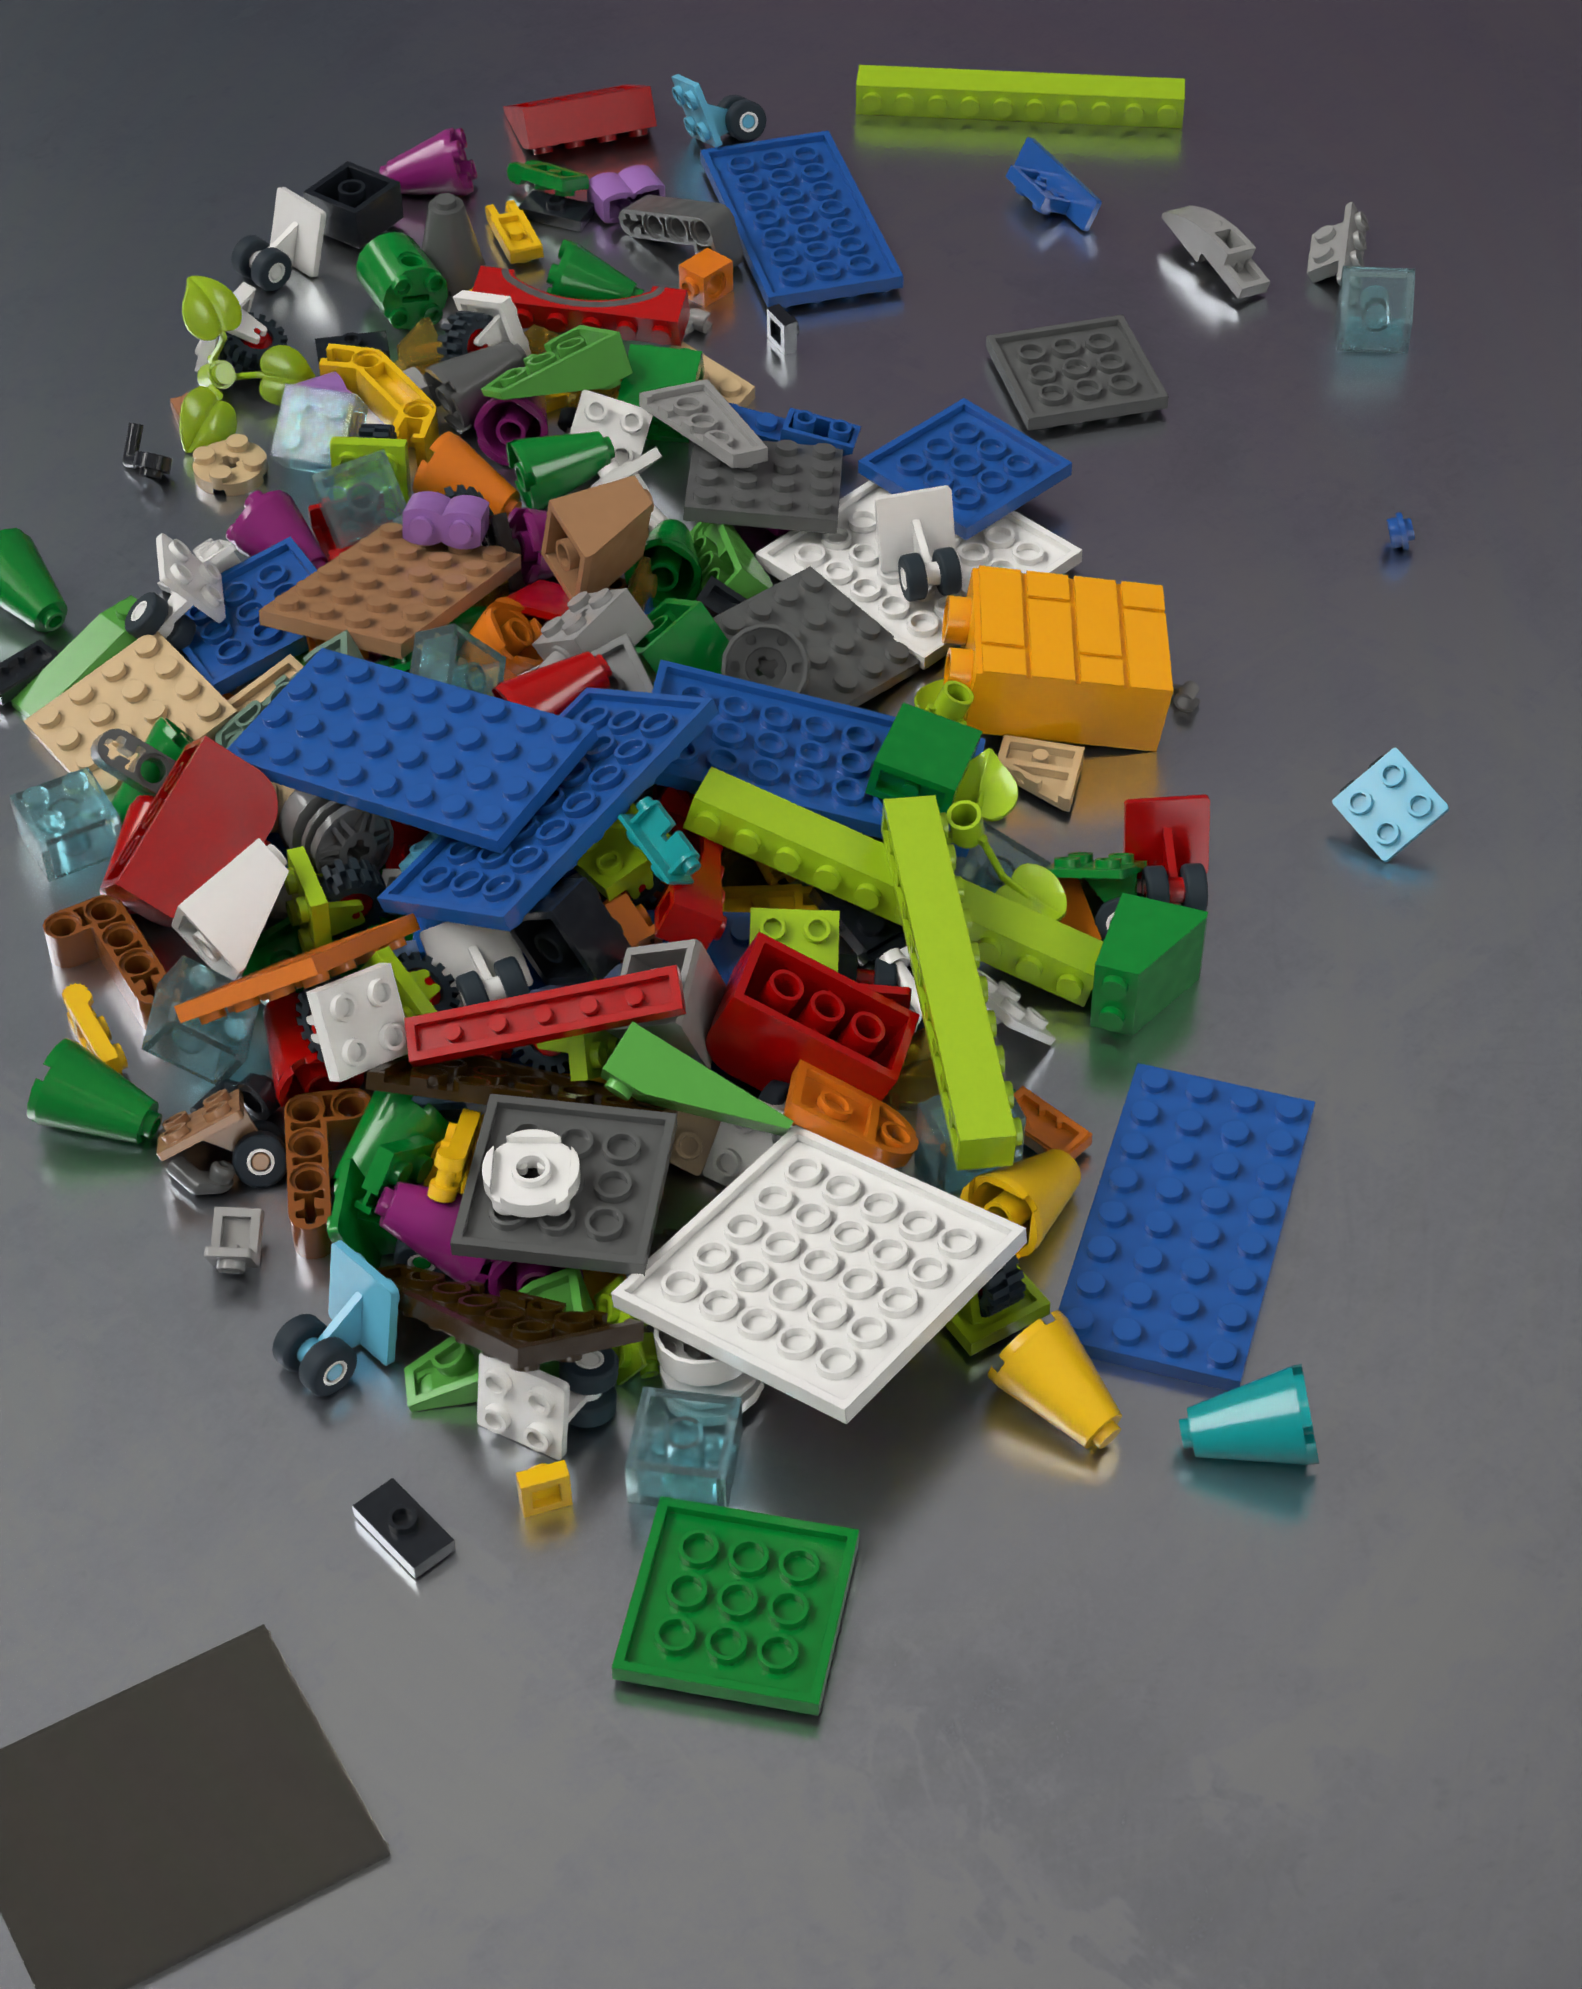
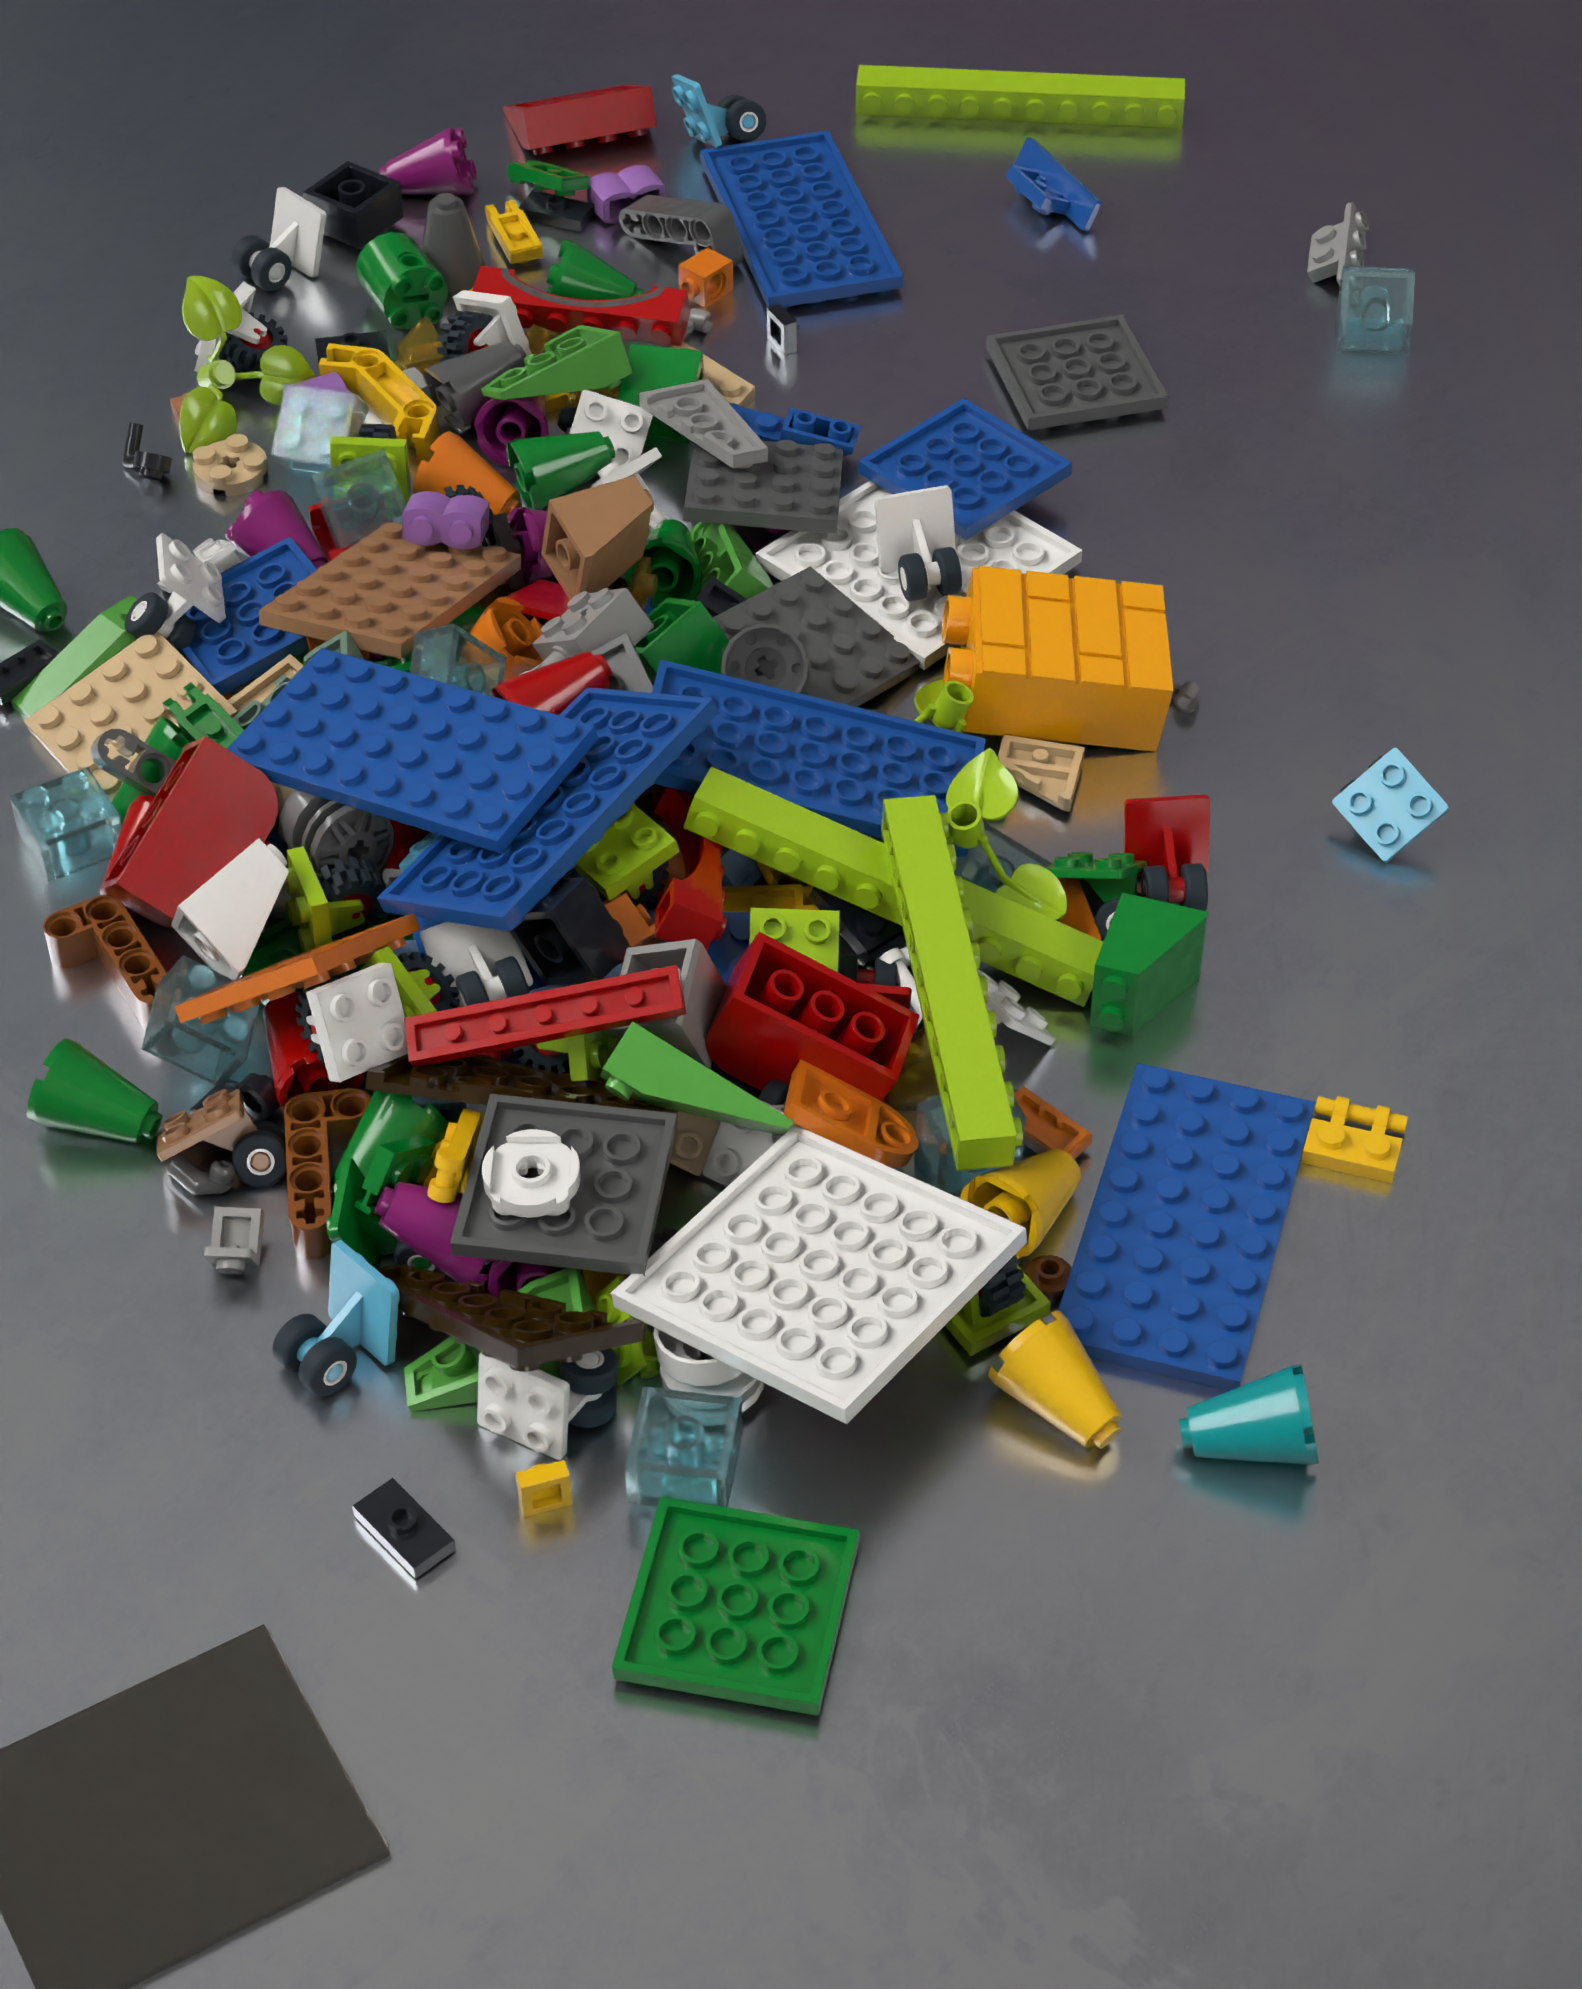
(92, 1030): yellow hinge -> none
(204, 718): none -> green hinge
(671, 858): teal hinge -> none
(738, 869): none -> light blue plate
(923, 757): green panel -> none
(1050, 1285): none -> reddish brown plate
(1222, 244): light grey slope -> none
(1353, 1149): none -> yellow plate
(1400, 531): blue plate -> none

